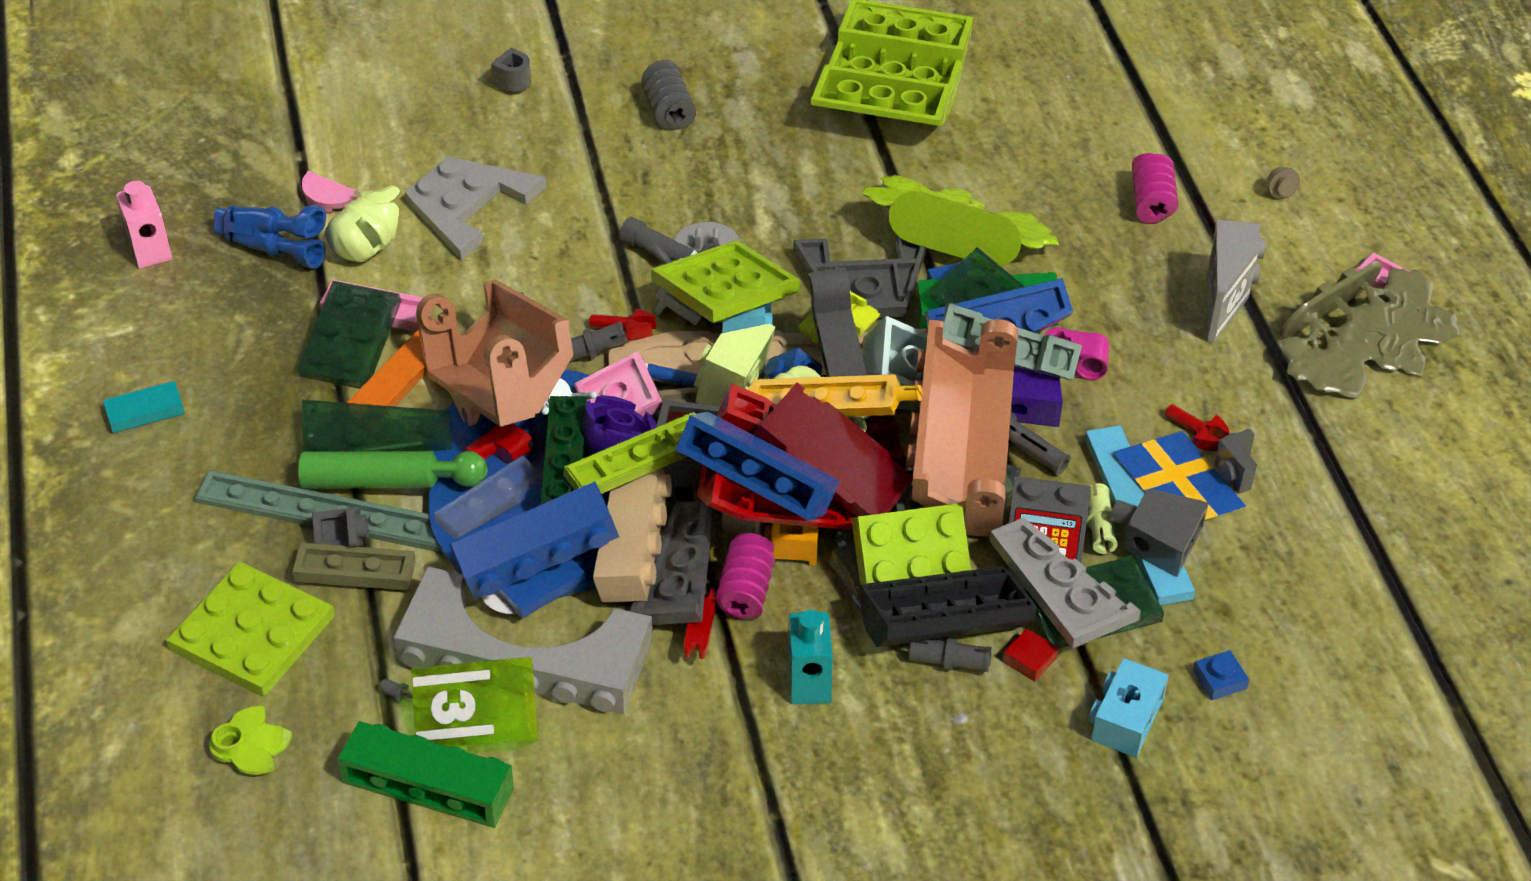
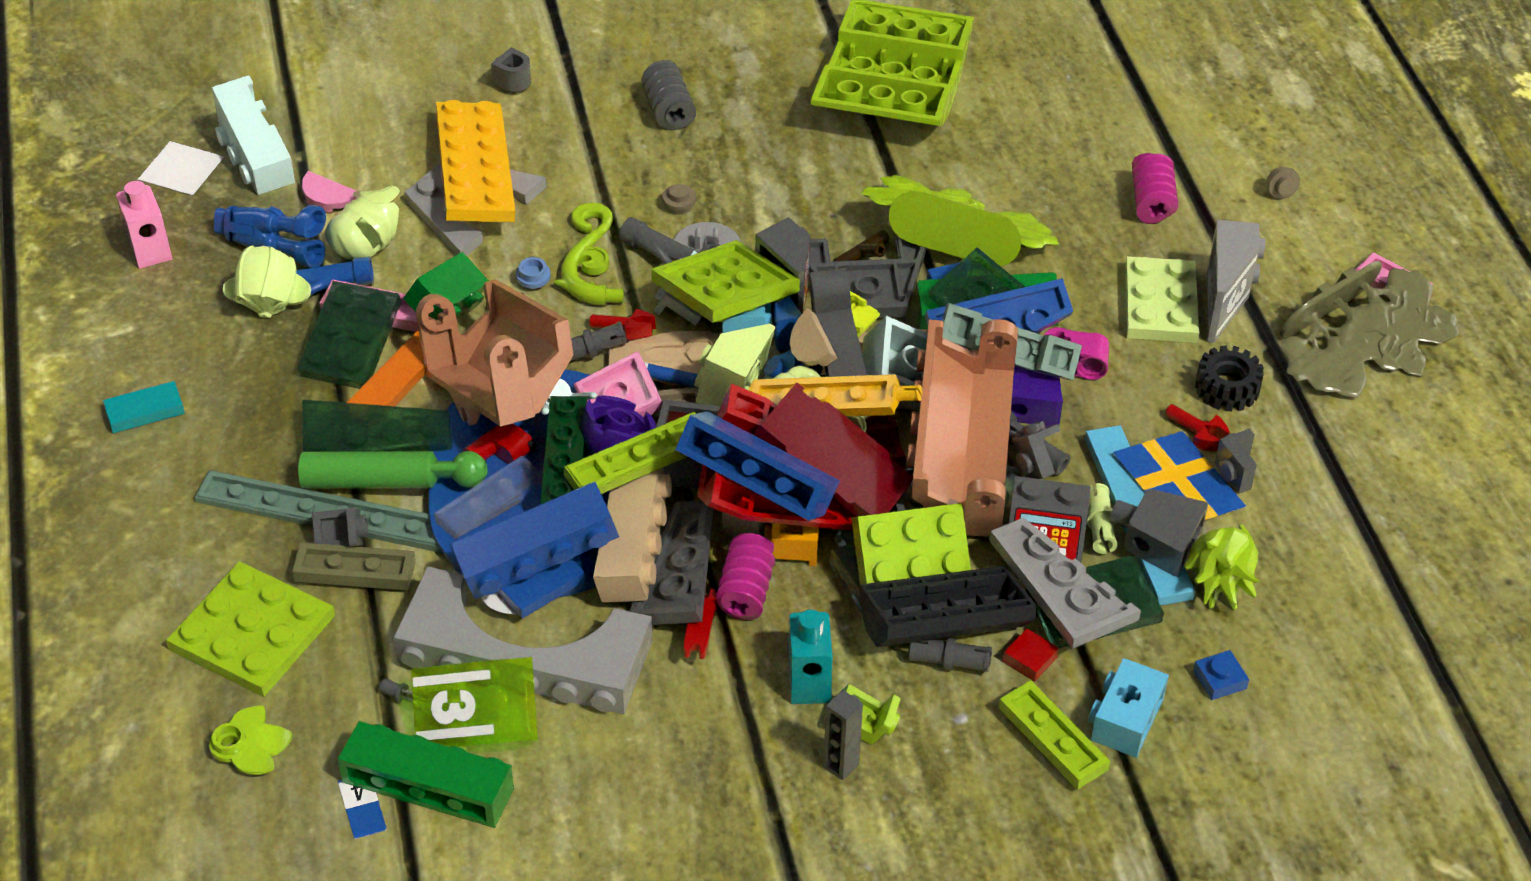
(181, 168): none -> white sticker
(249, 138): none -> light aqua wedge
(266, 282): none -> yellowish green piece
(357, 271): none -> blue plant
(362, 810): none -> blue sticker
(455, 280): none -> green brick
(474, 162): none -> yellow plate
(533, 273): none -> medium blue plate
(593, 259): none -> lime plant
(679, 199): none -> dark tan plate
(784, 318): none -> blue slope
(790, 249): none -> dark grey slope
(810, 342): none -> tan tile
(842, 734): none -> dark grey piece
(870, 247): none -> dark brown piece
(877, 717): none -> lime bracket
(1031, 450): none -> dark grey bracket
(1054, 734): none -> lime plate
(1161, 299): none -> yellowish green plate
(1224, 563): none -> lime hair
(1230, 364): none -> black tyre

